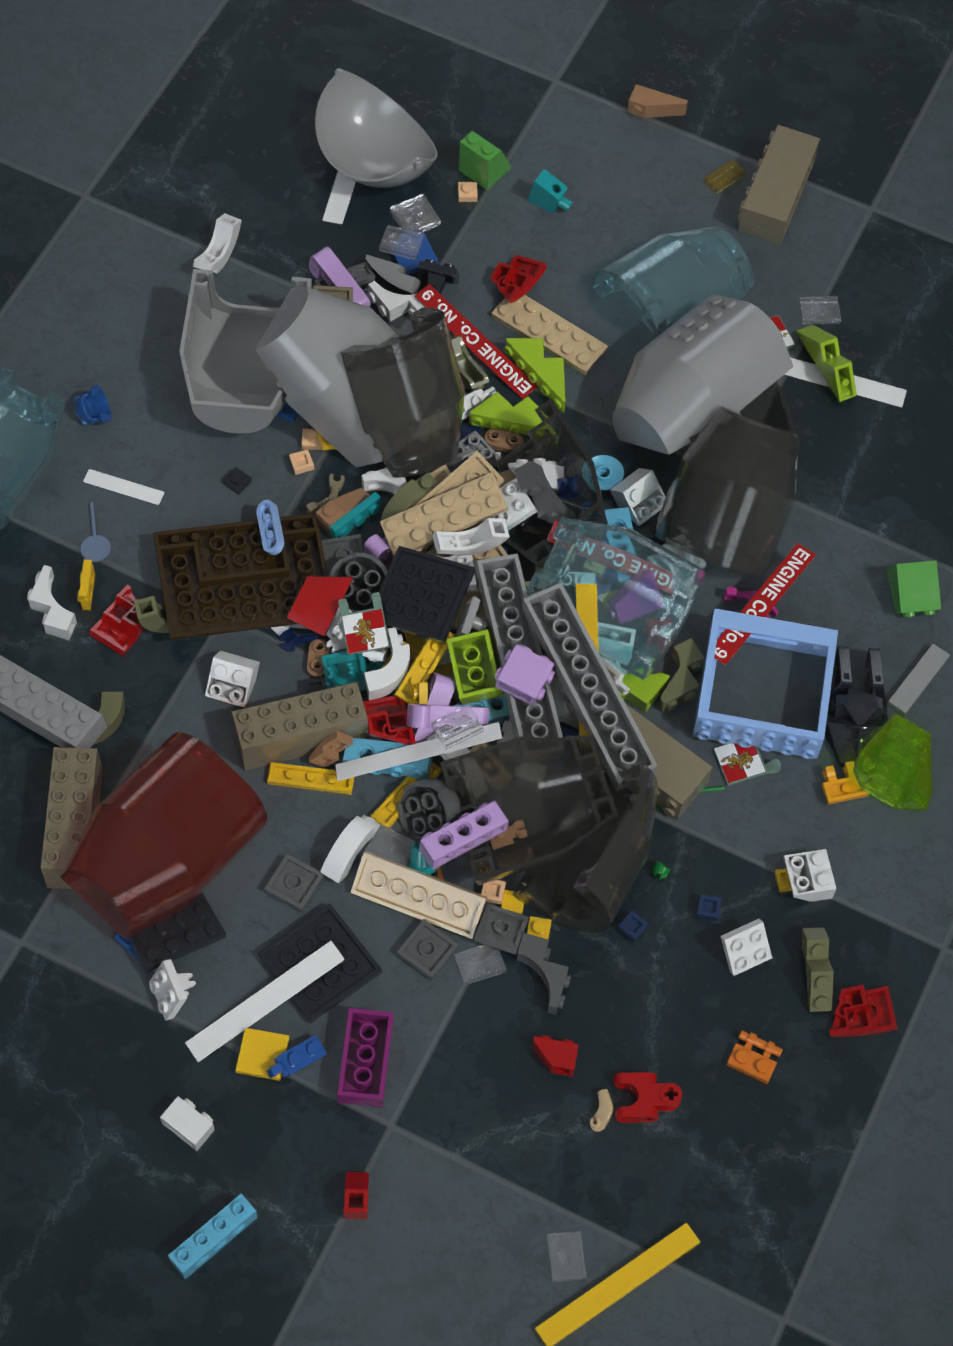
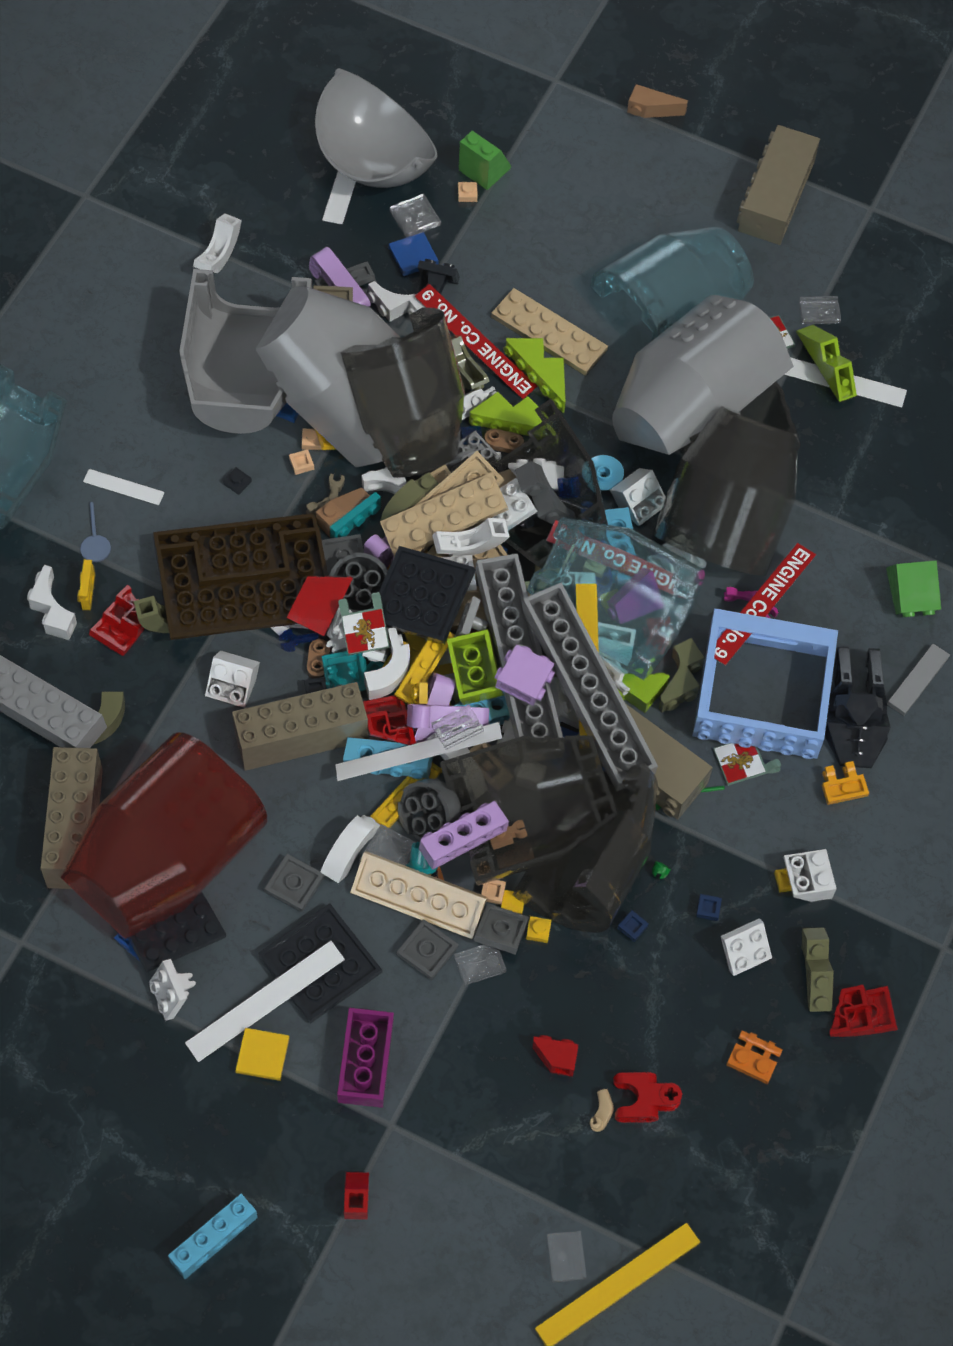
(93, 406): blue helmet -> none
(187, 1122): white brick -> none
(270, 527): light blue plate -> none
(297, 1057): blue hinge -> none
(308, 778): yellow tile -> none
(328, 750): medium nougat slope -> none
(394, 274): light grey slope -> none
(401, 242): clear plate -> none
(517, 277): red slope -> none
(535, 953): dark grey arch -> none
(549, 193): teal torso -> none
(727, 178): clear yellow tile -> none
(897, 765): clear neon green wedge -> none

